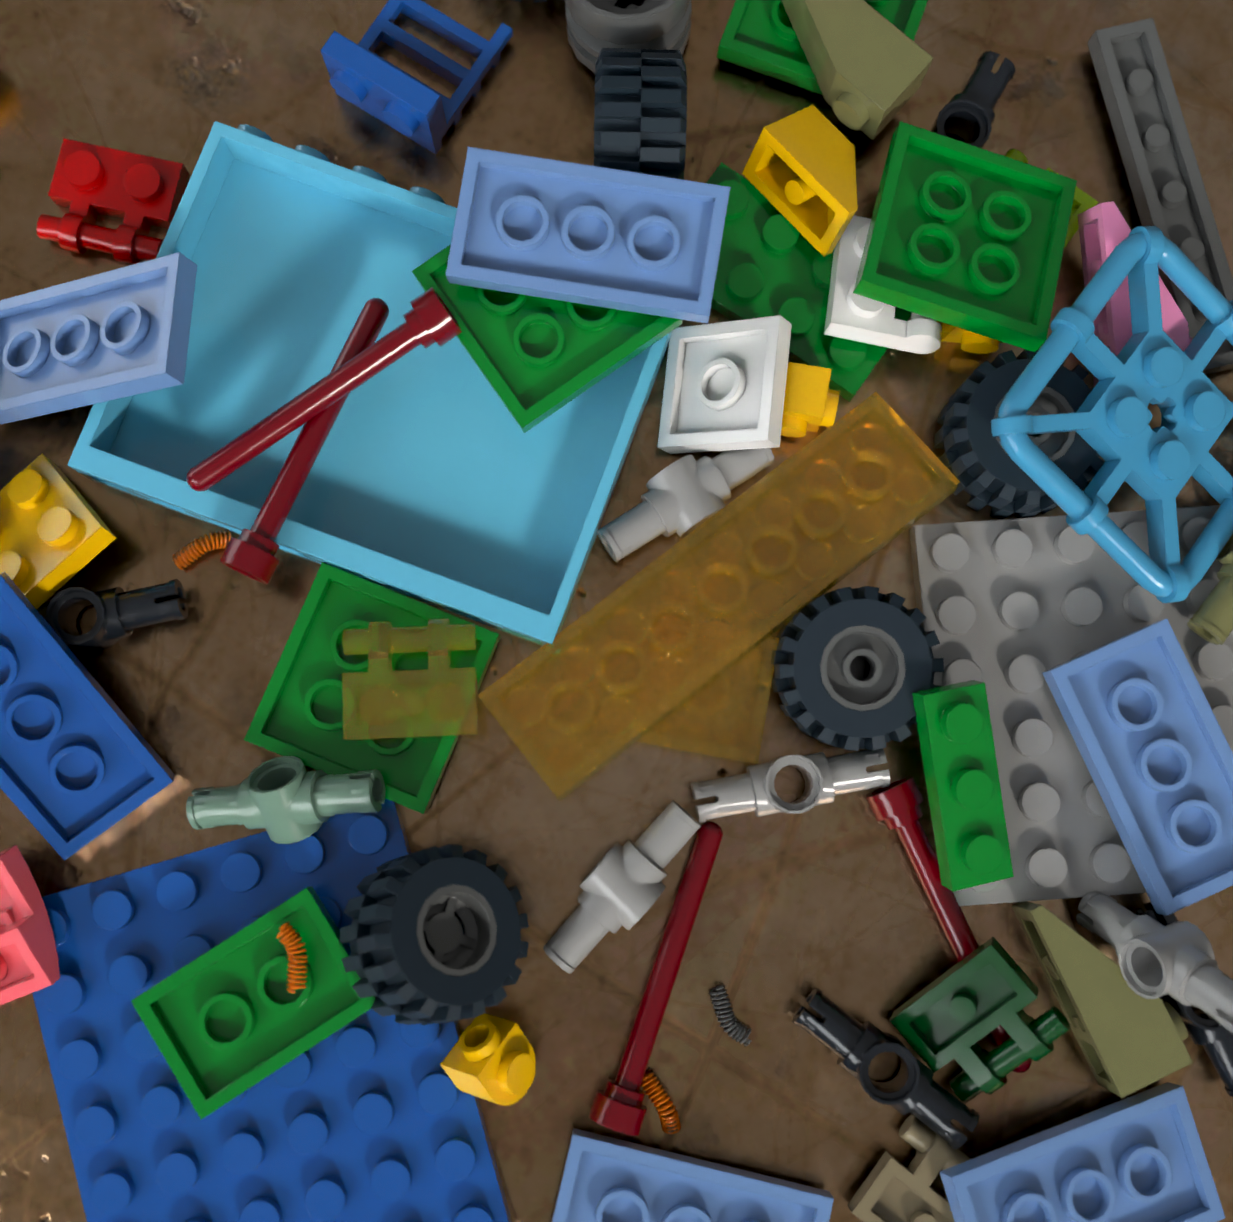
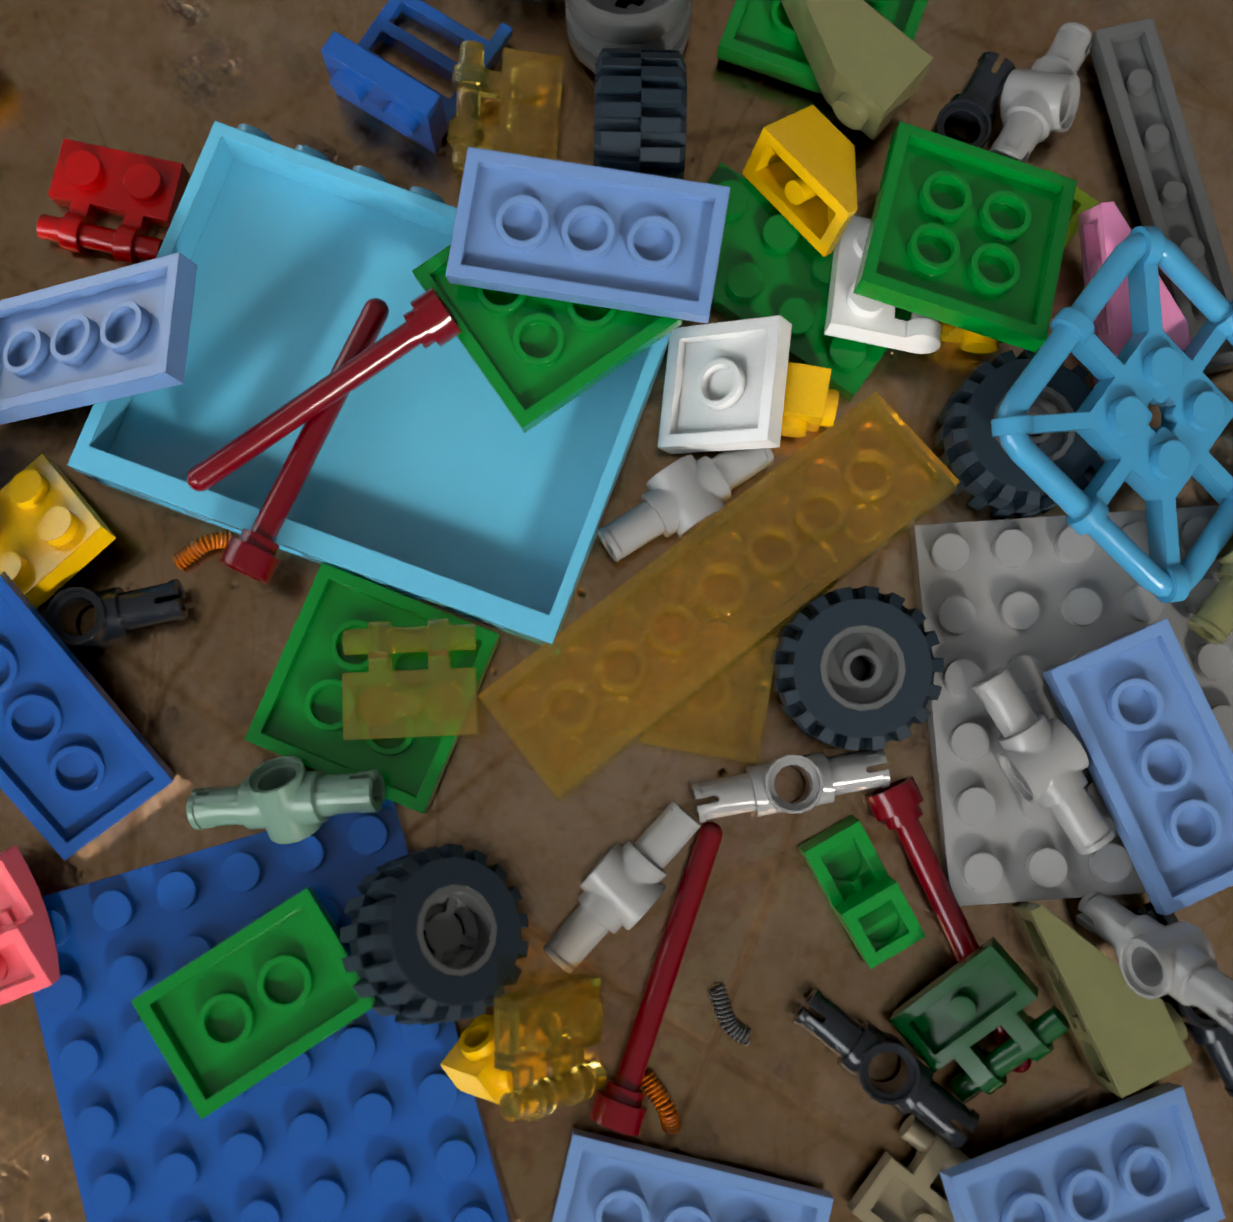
(289, 939): orange leg -> none
(527, 103): none -> clear yellow plate
(548, 1025): none -> clear yellow plate
(861, 891): none -> green slope
(963, 784): green plate -> none
(1043, 96): none -> light grey pin
(1043, 761): none -> light grey pin

